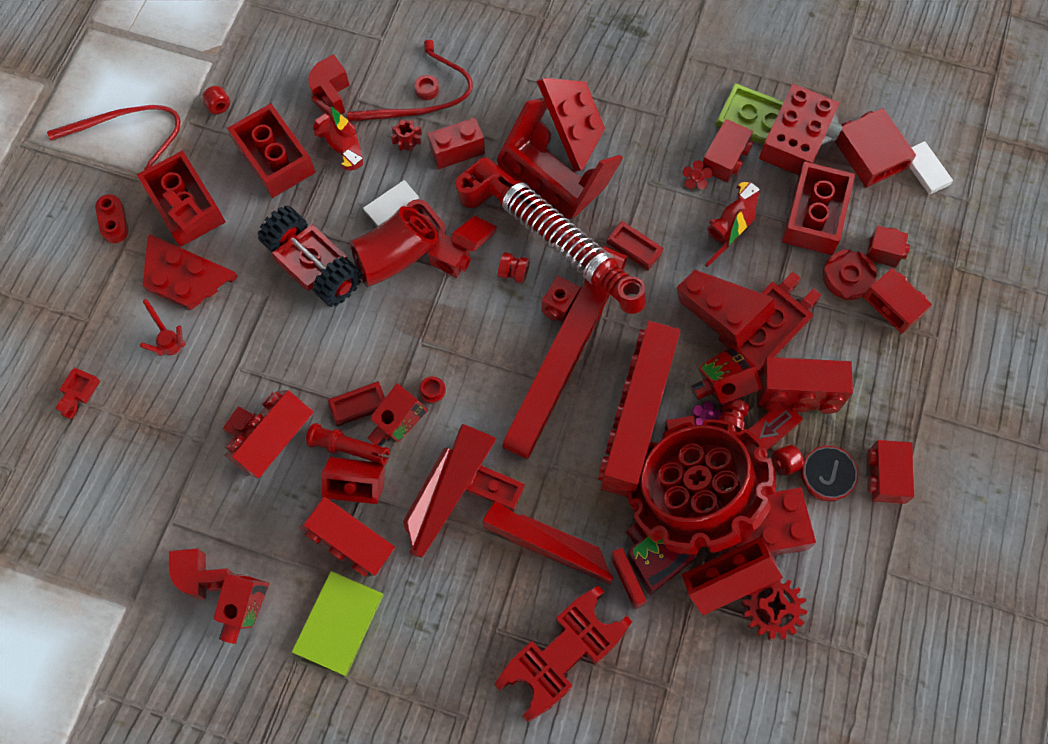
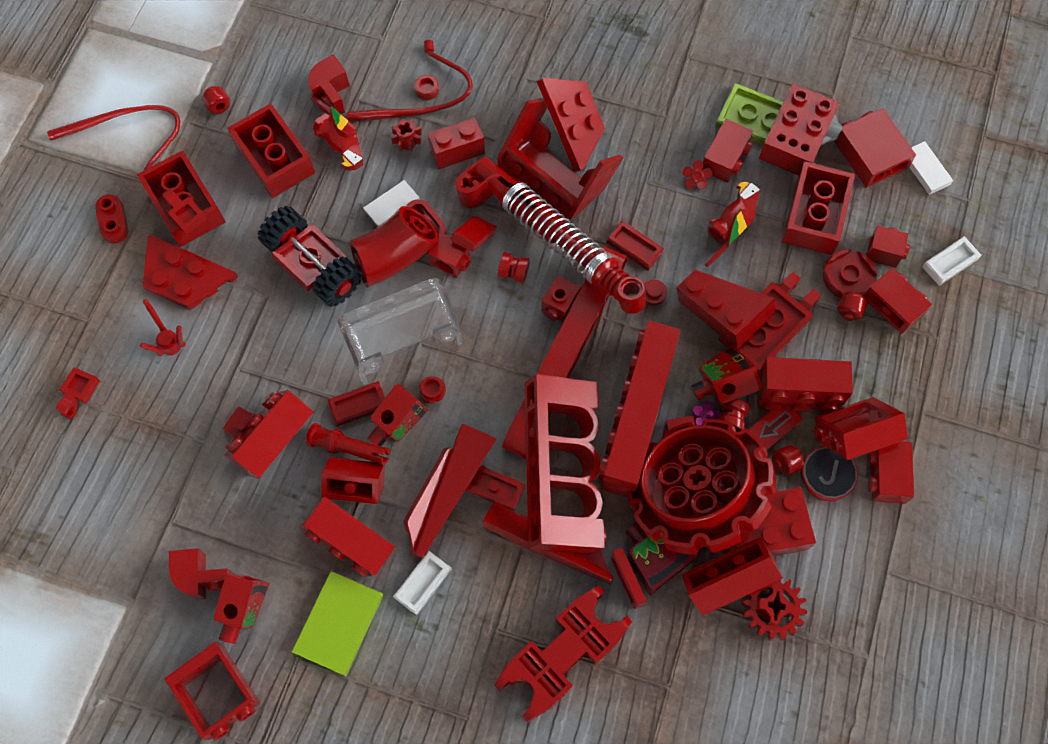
(194, 668): none -> red window
(397, 324): none -> clear windscreen
(422, 583): none -> white tile
(579, 401): none -> fence
(655, 292): none -> red plate
(852, 306): none -> red piece
(861, 428): none -> red window
(951, 261): none -> white tile

